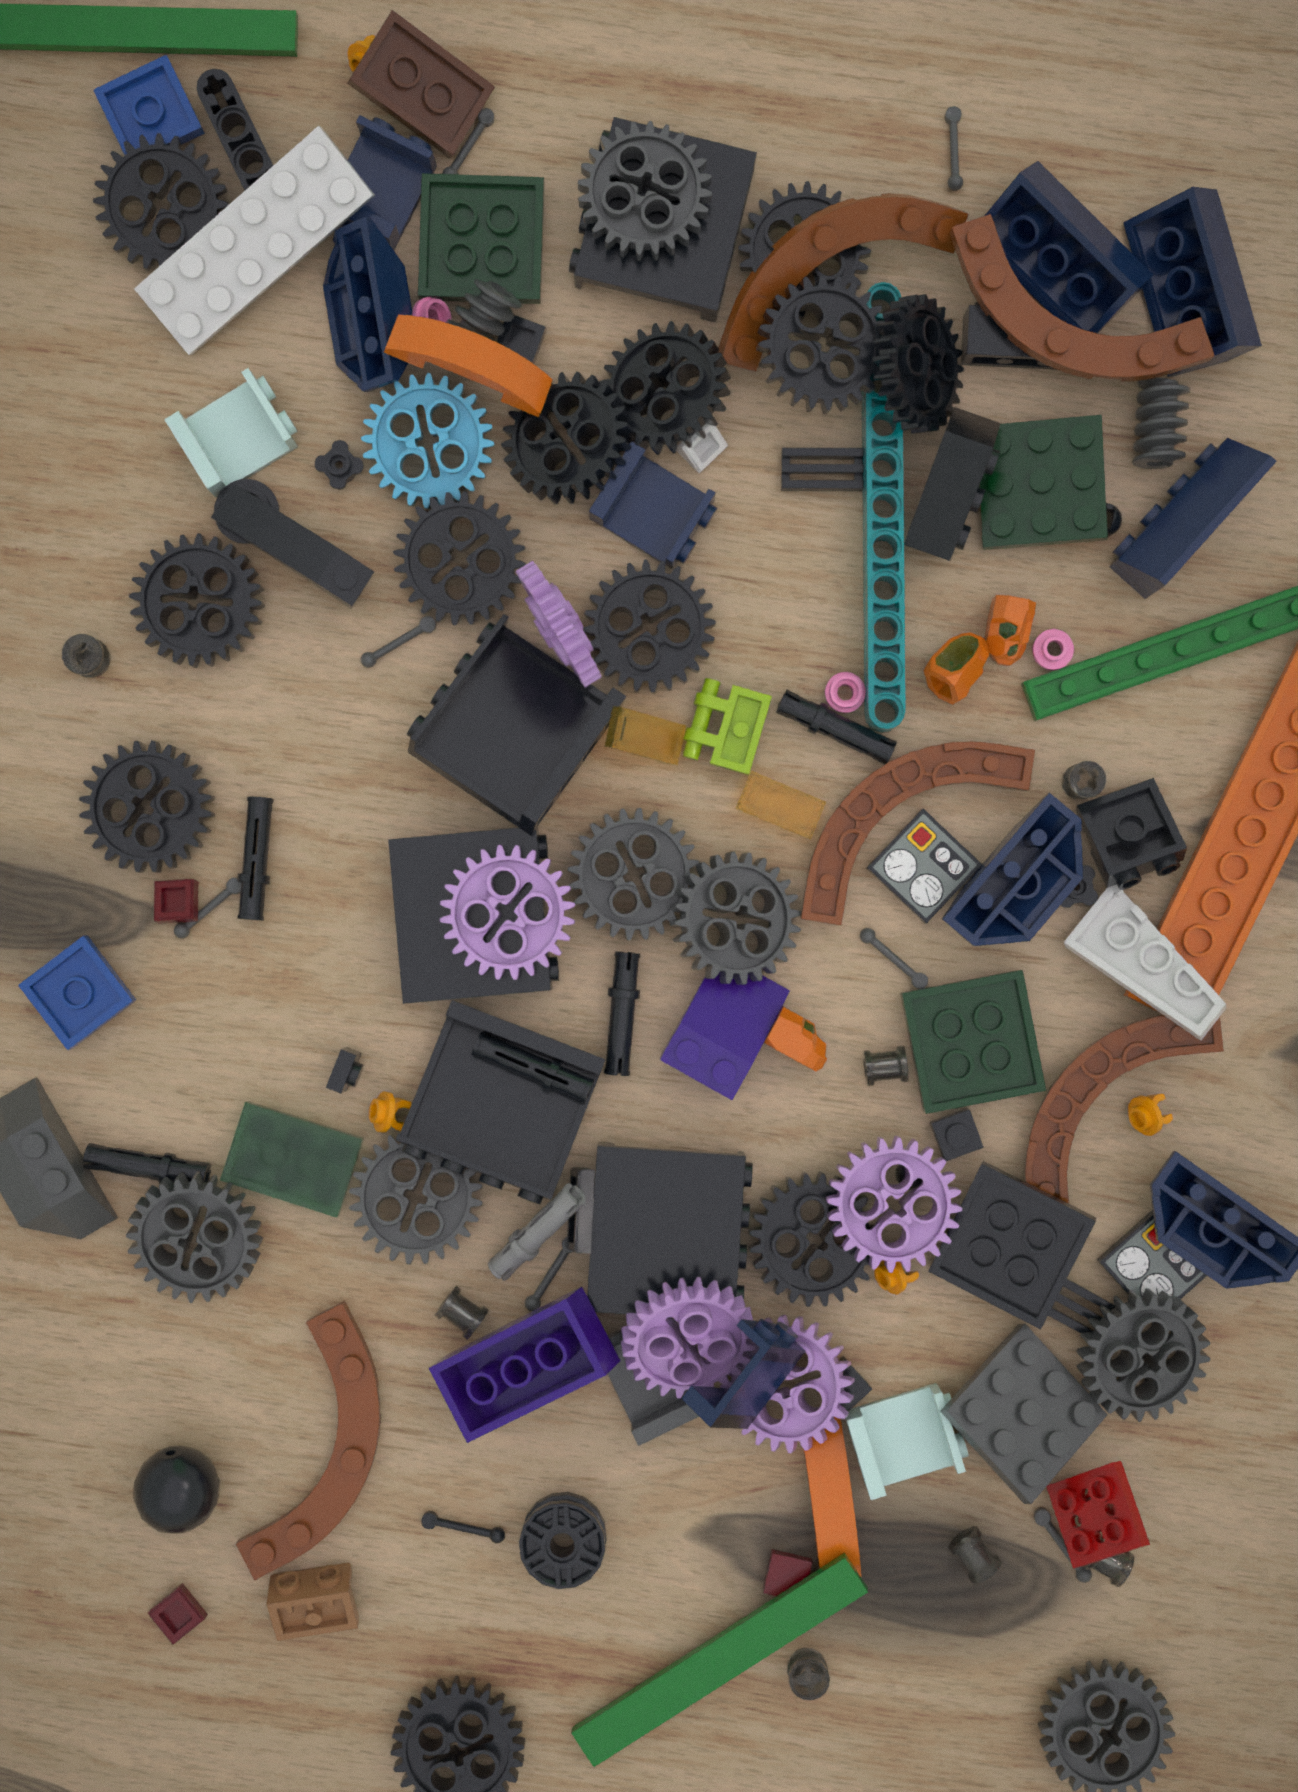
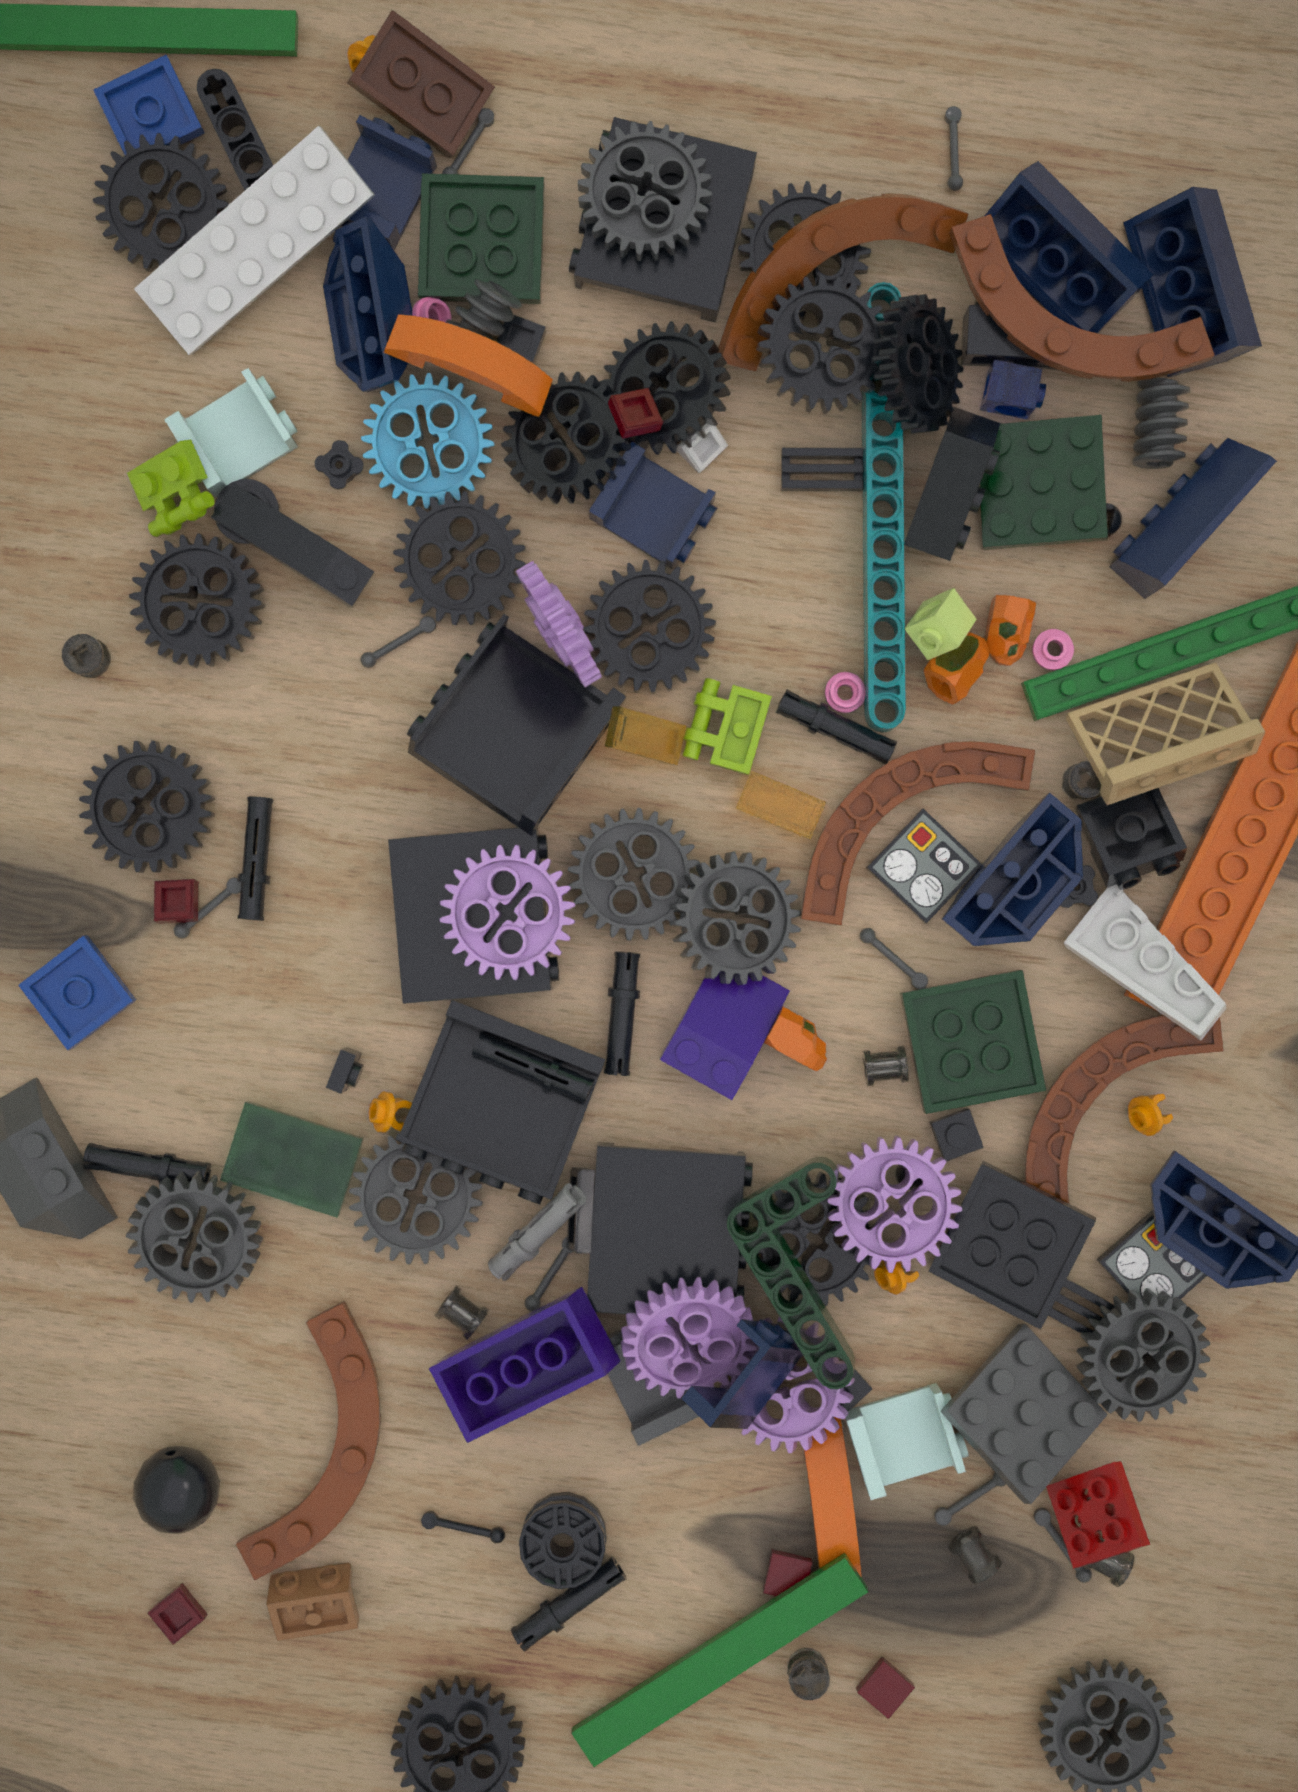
(167, 476): none -> lime plate
(556, 1612): none -> black pin
(635, 413): none -> dark red tile
(789, 1270): none -> dark green beam
(885, 1687): none -> dark red tile
(940, 624): none -> yellowish green brick
(944, 1515): none -> dark grey hinge
(1012, 390): none -> clear blue brick
(1172, 763): none -> tan fence

